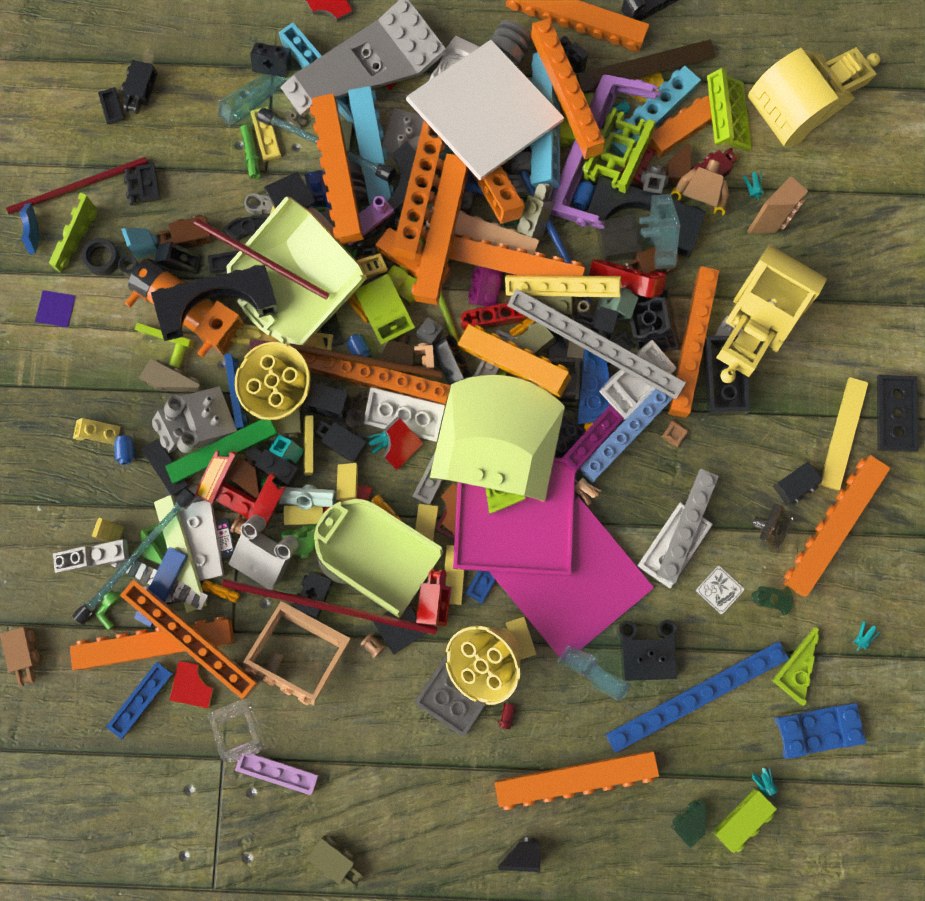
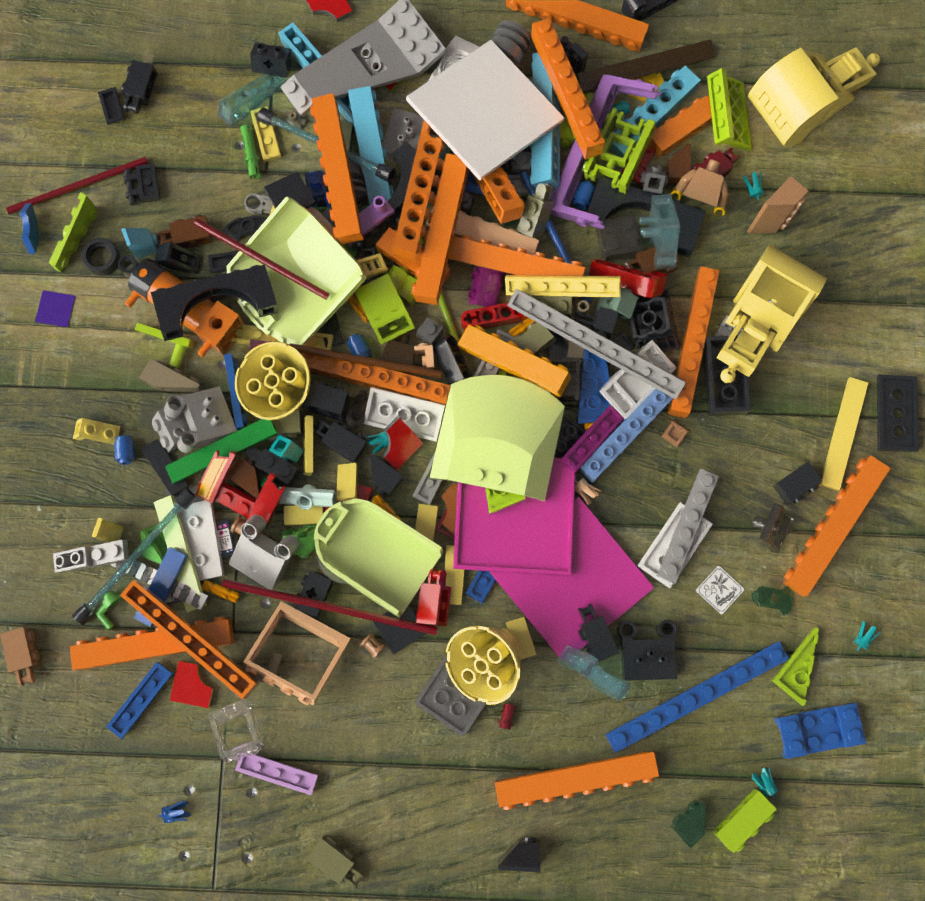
(171, 813): none -> blue piece
(384, 477): none -> black slope
(596, 635): none -> black brick

